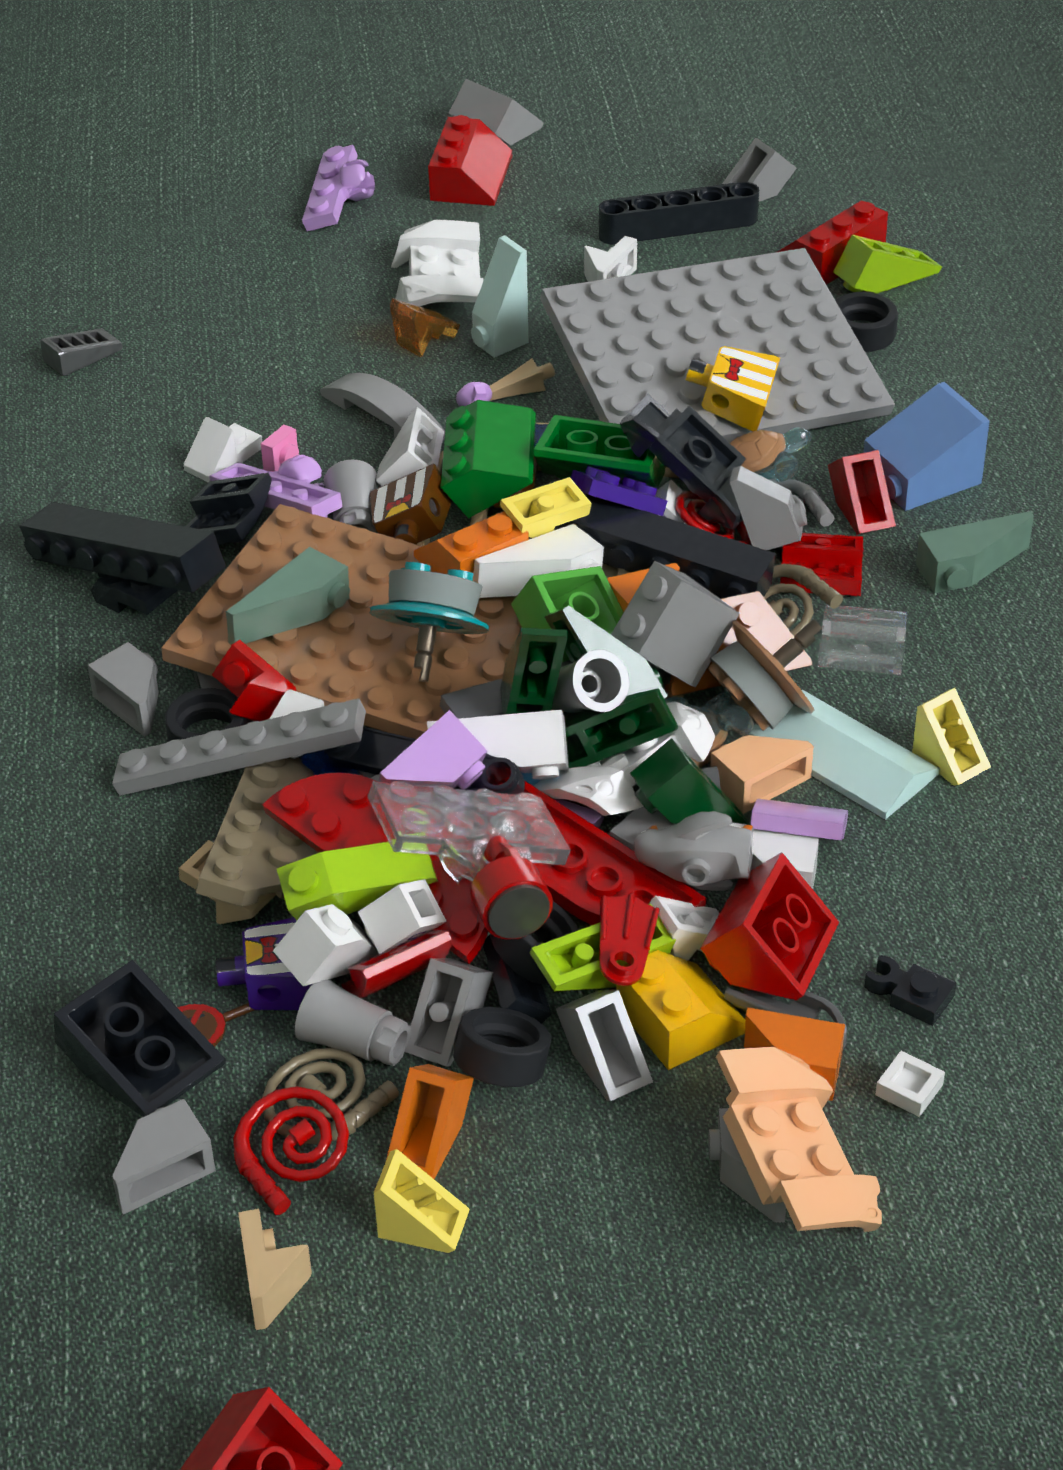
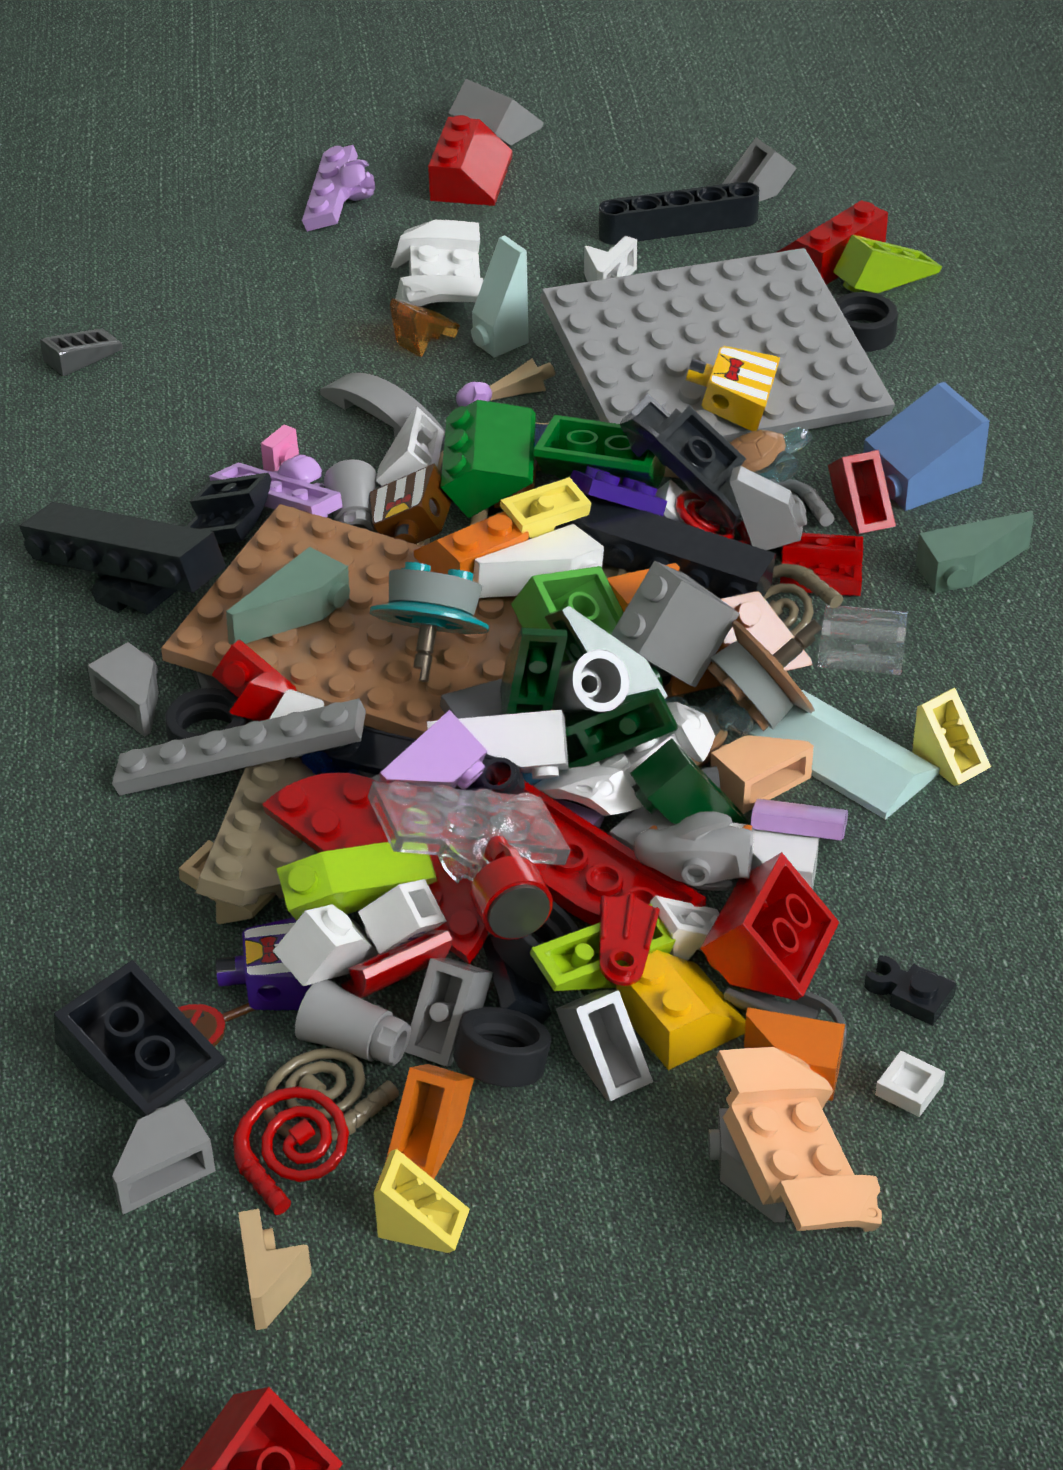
(219, 448): white slope -> none

